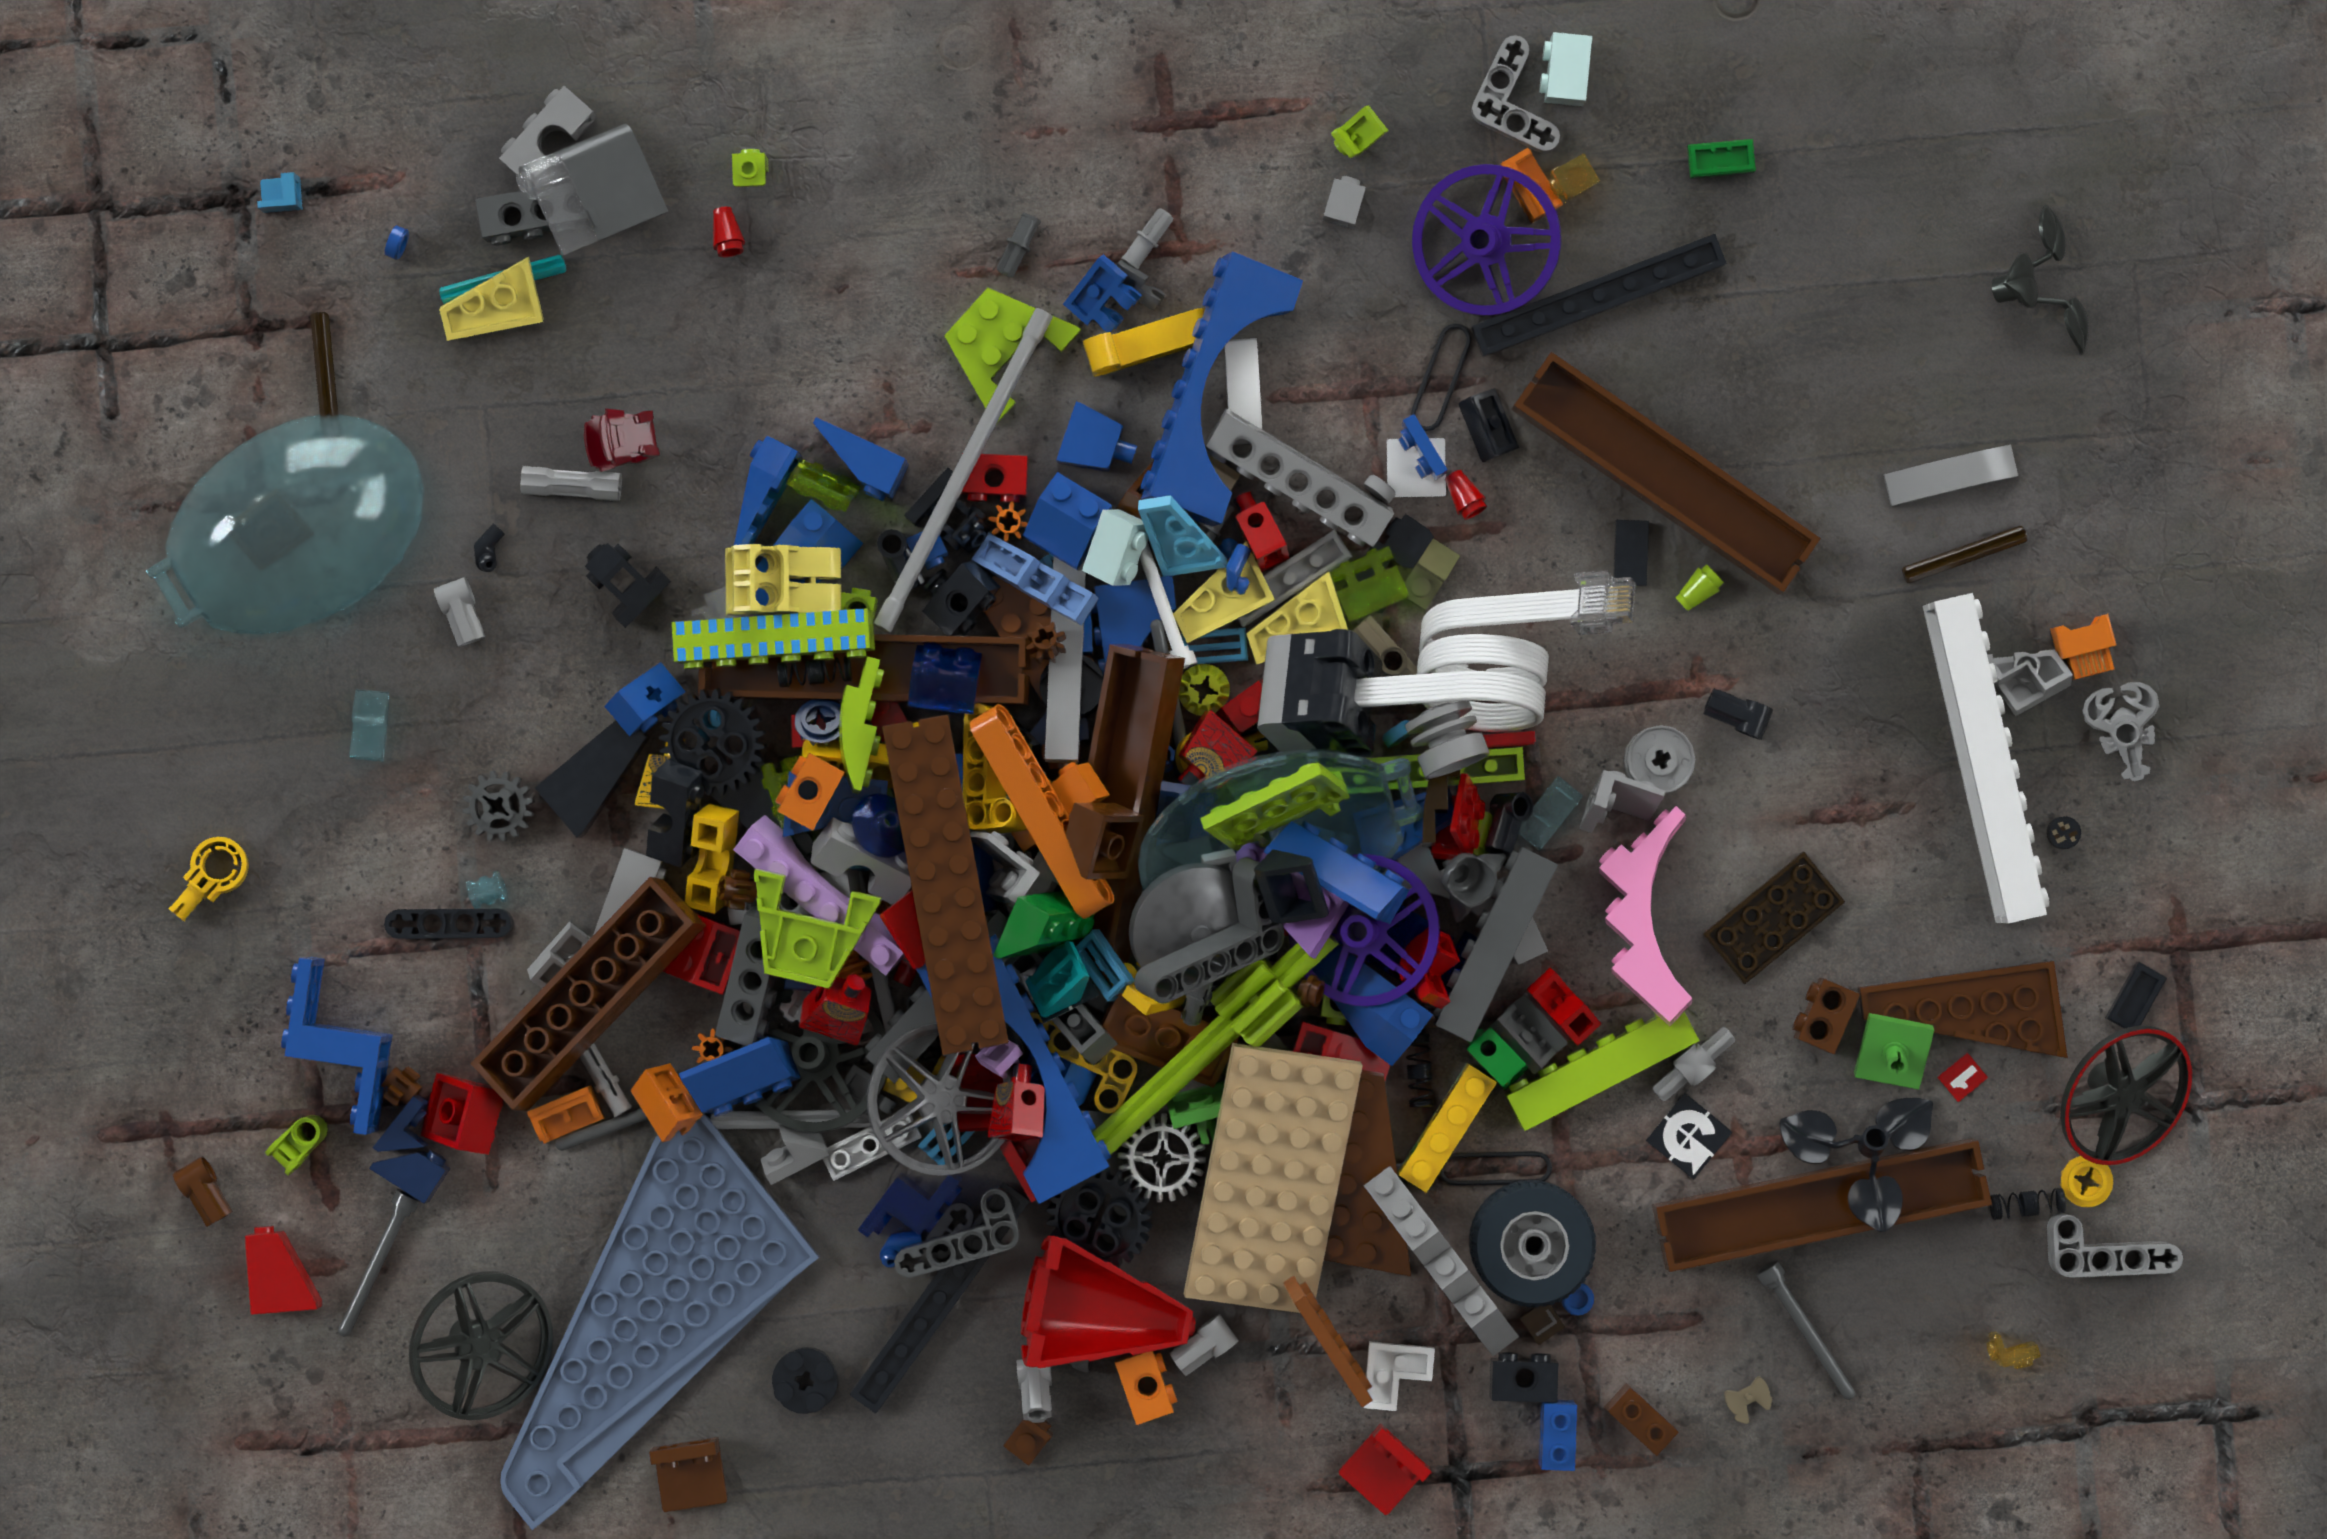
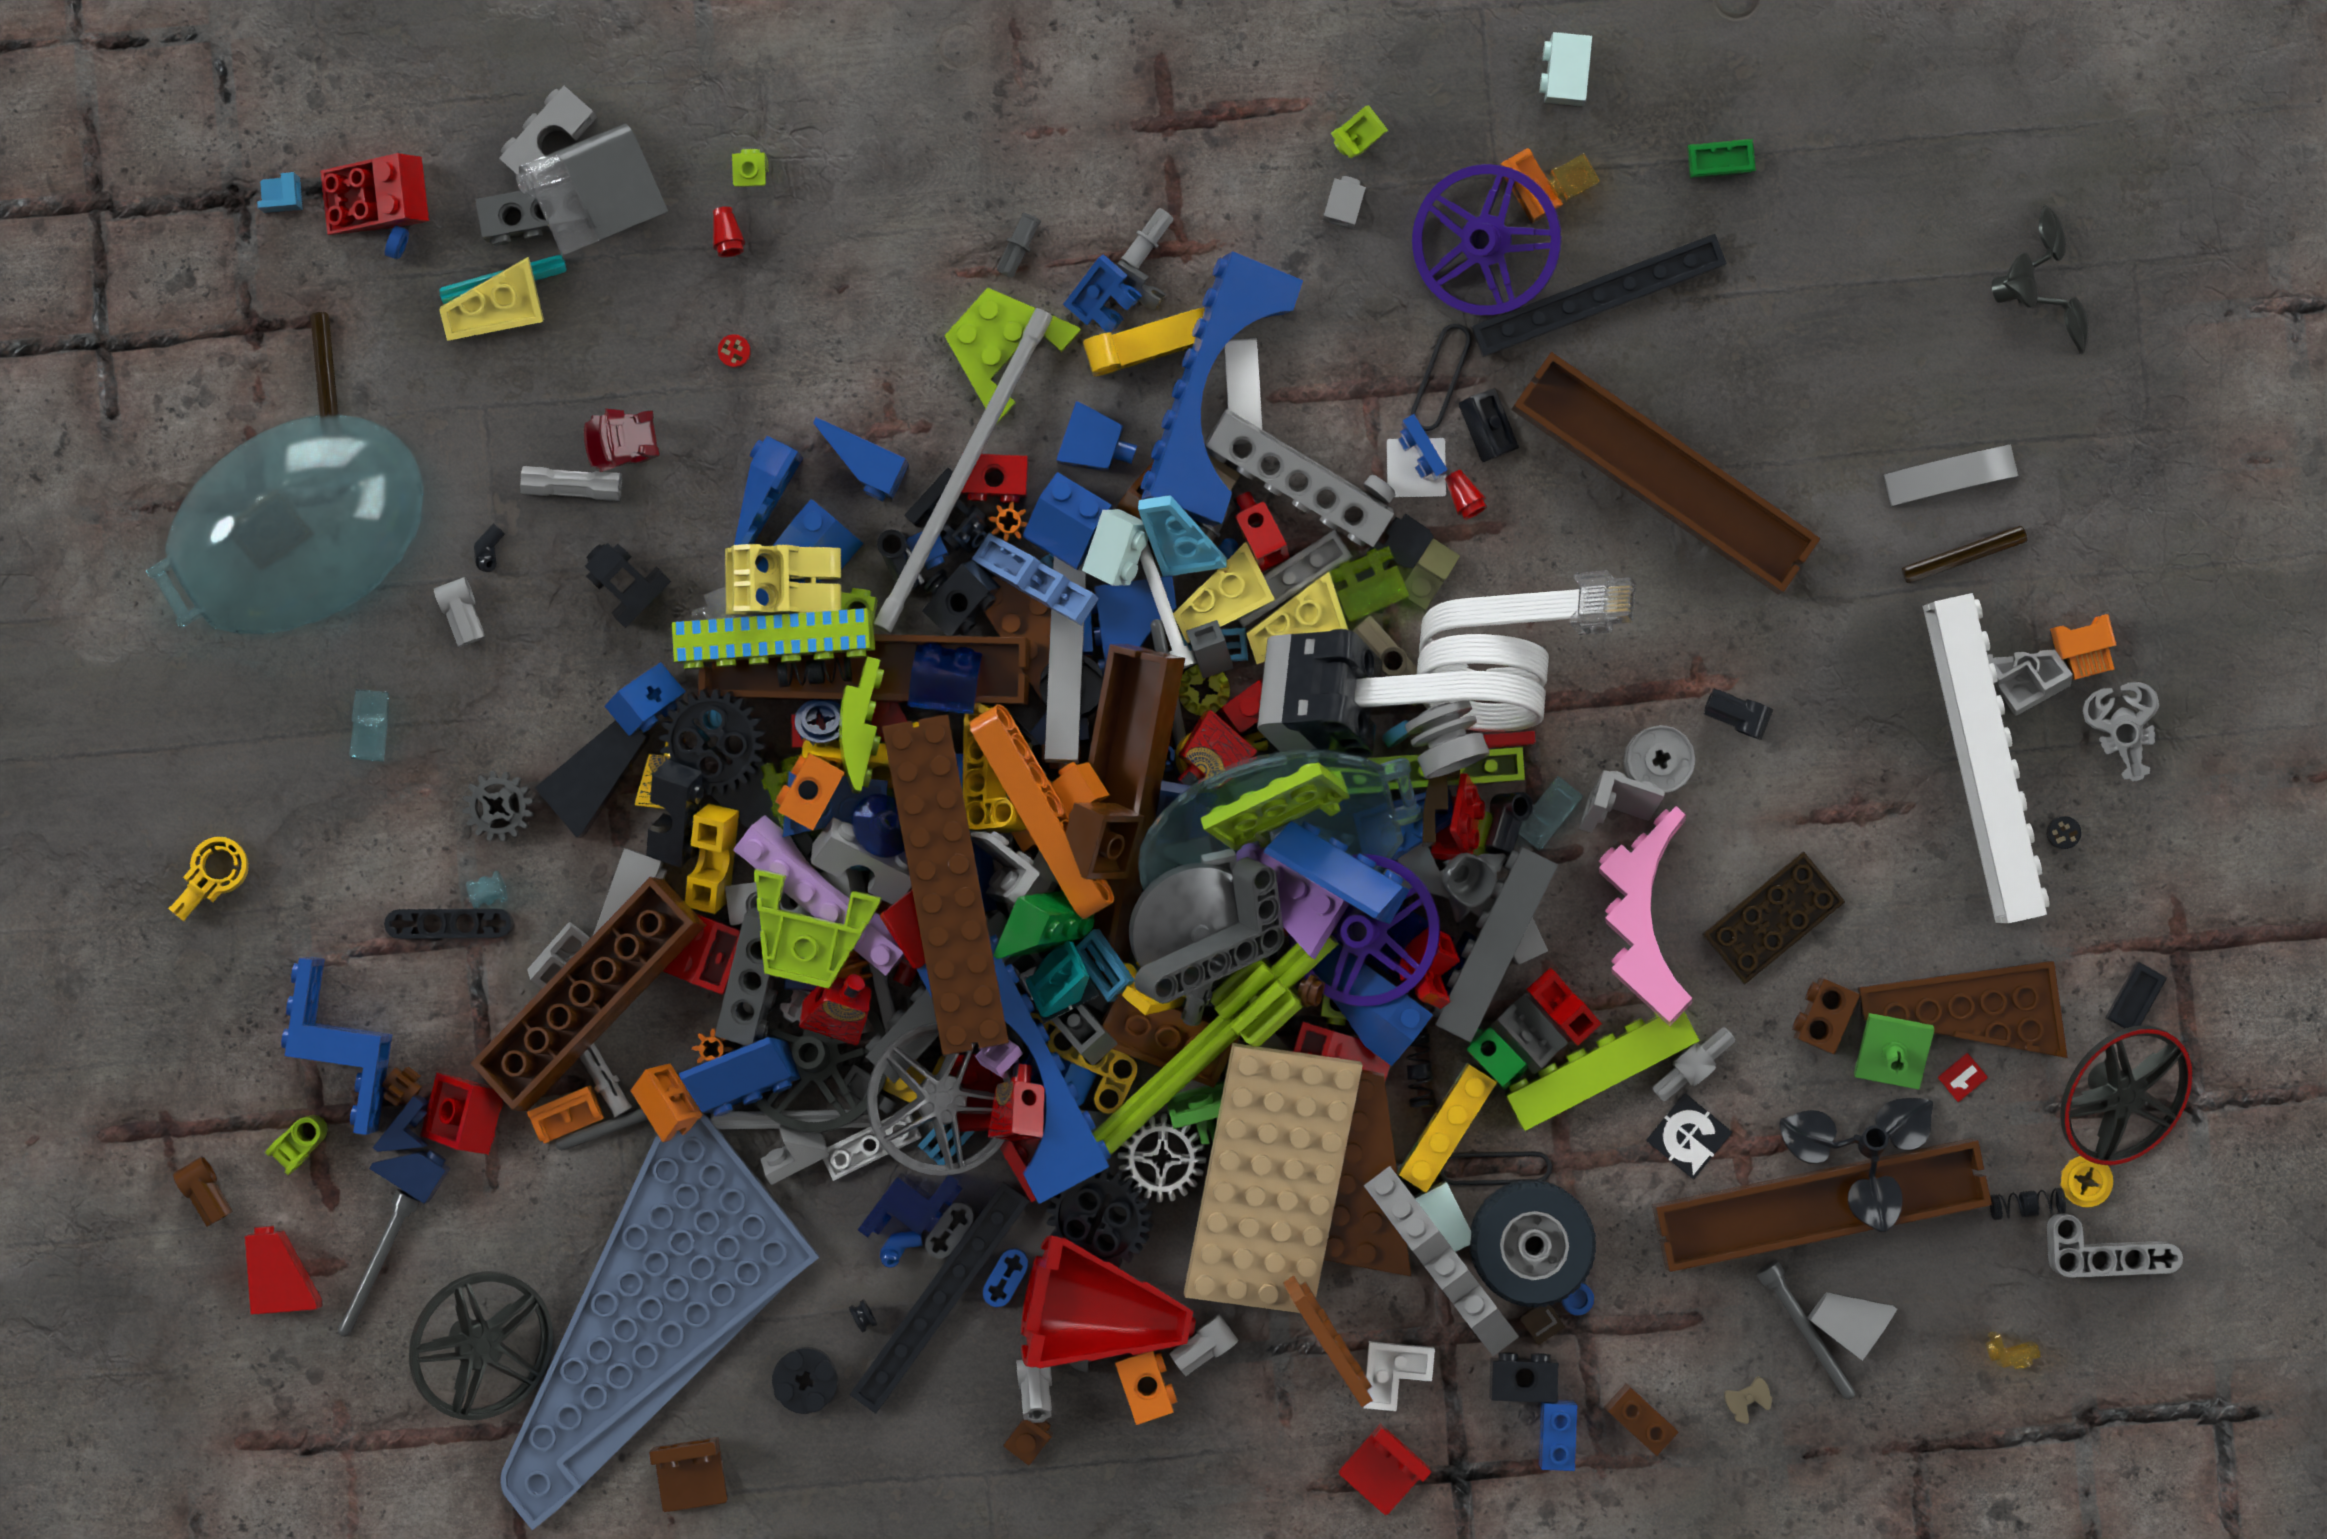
(375, 194): none -> red slope
(734, 351): none -> red tile
(737, 889): reddish brown gear -> none
(814, 481): clear neon green plate -> none
(862, 1315): none -> black bush
(955, 1240): dark grey beam -> none
(1012, 1281): none -> blue beam
(1046, 652): reddish brown gear -> none
(1210, 649): none -> dark grey brick
(1234, 568): blue arm -> none
(1279, 890): black tile -> none
(1445, 1214): none -> light aqua brick
(1499, 98): light grey beam -> none
(1631, 550): black tile -> none
(1699, 587): lime cone -> none
(1852, 1321): none -> light grey slope

